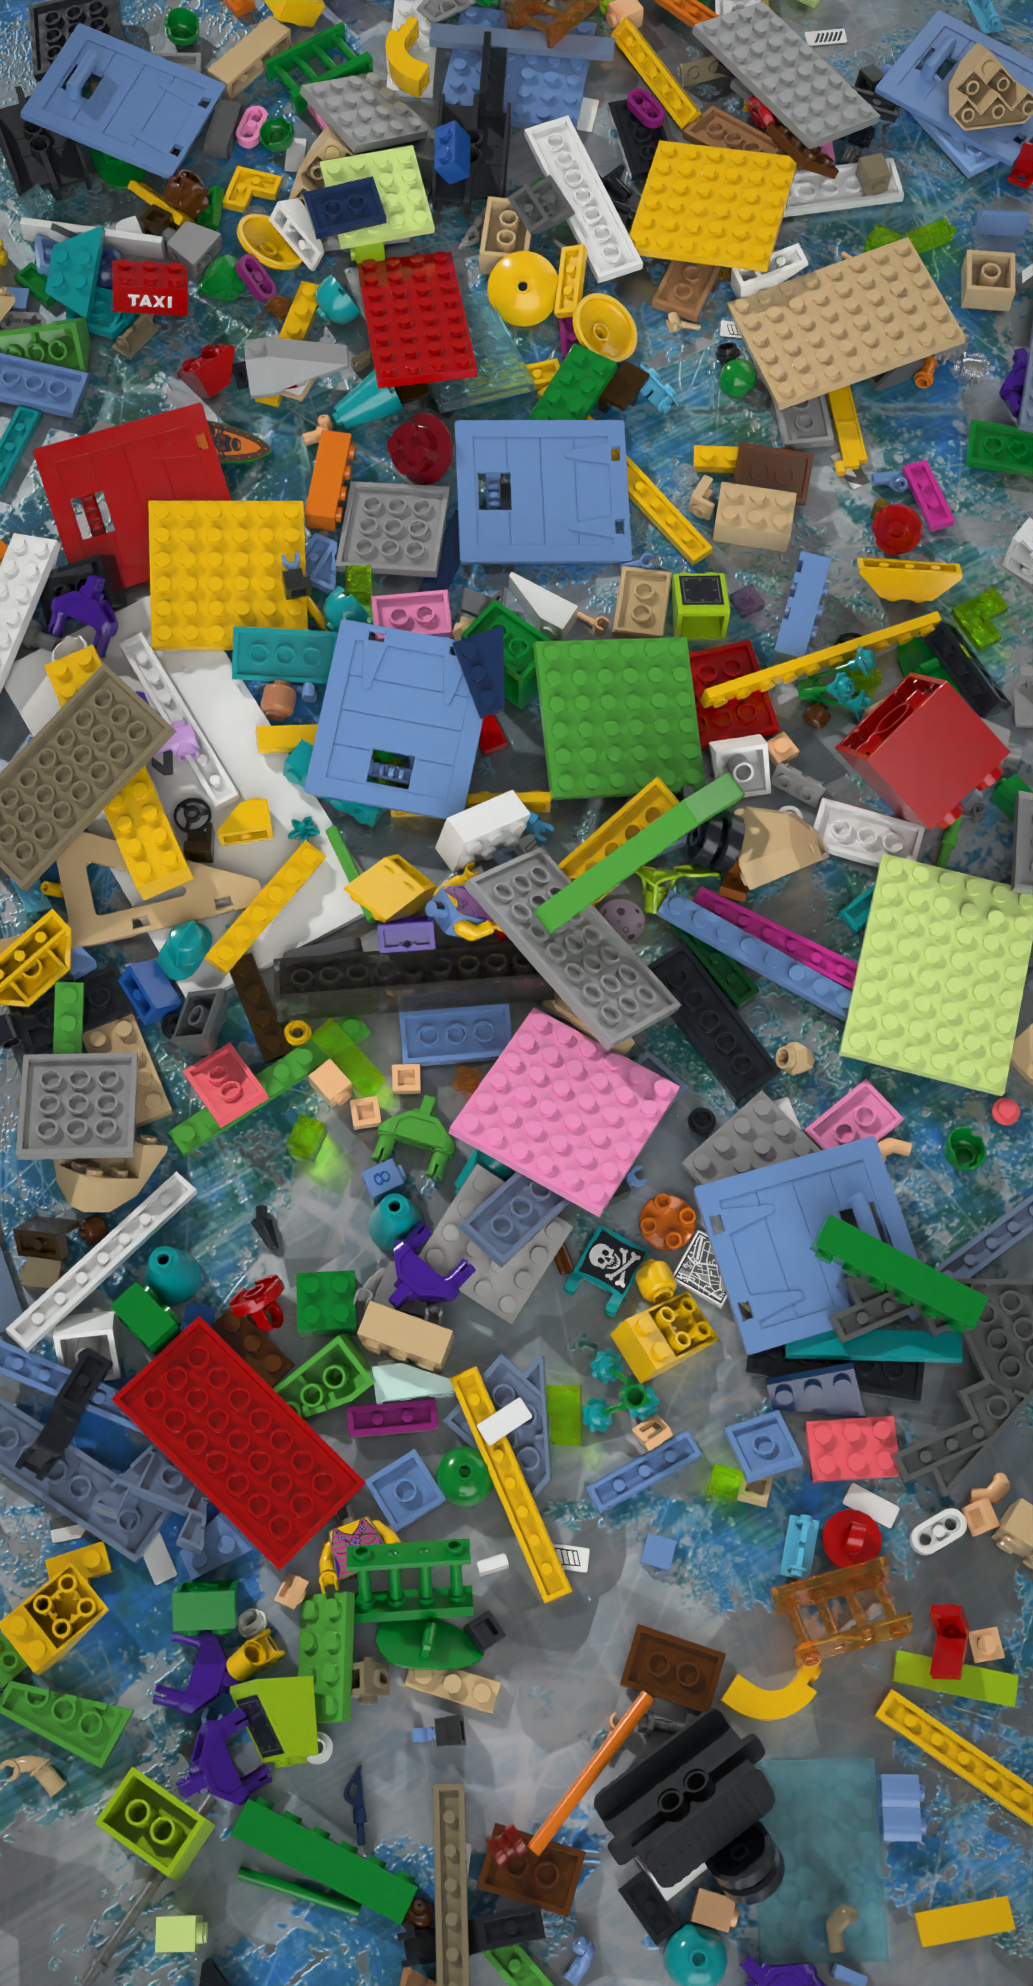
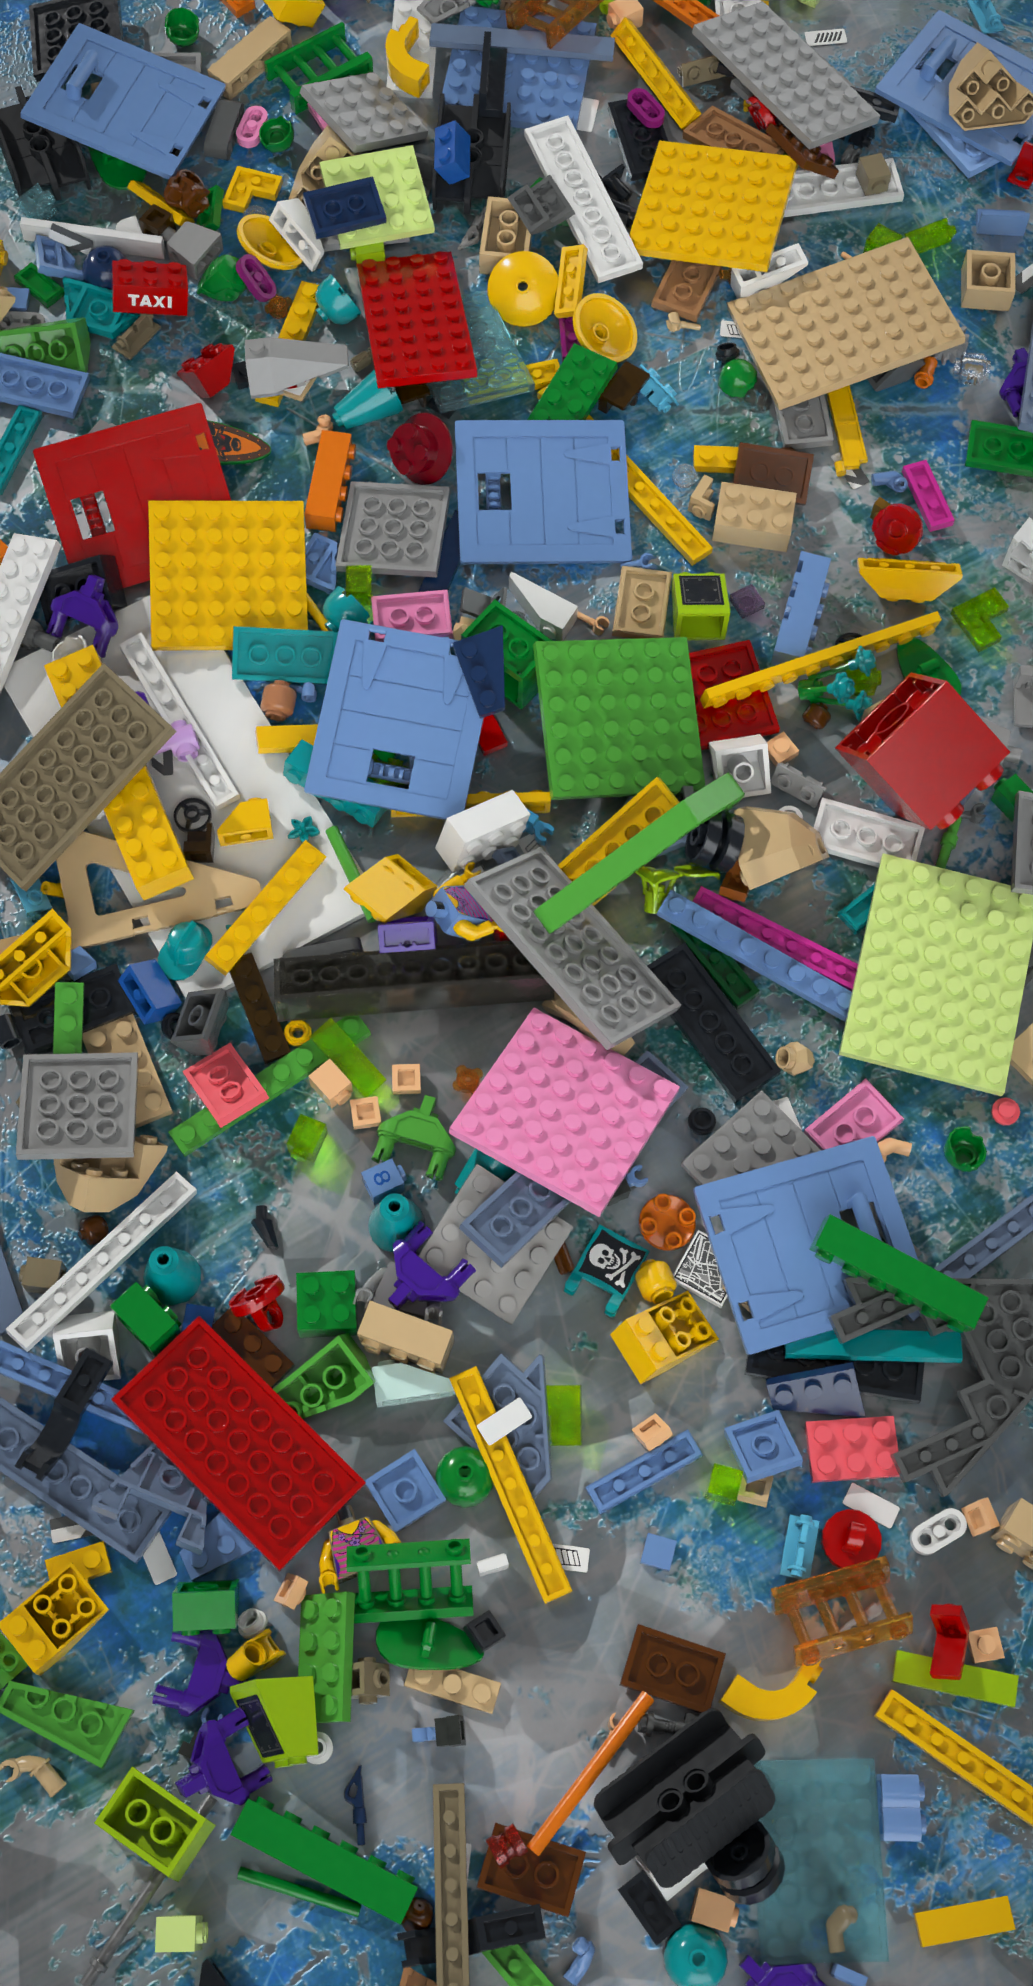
(44, 1237): dark brown panel -> none
(75, 271): teal wing -> none
(293, 580): pearl dark grey piece -> none
(295, 155): white sticker -> none
(392, 1418): magenta plate -> none
(455, 1034): medium blue plate -> none
(625, 918): sticker -> none
(632, 1396): teal plant -> none
(870, 77): pearl dark grey piece -> none
(966, 670): black fence -> none
(995, 1491): light nougat arm -> none

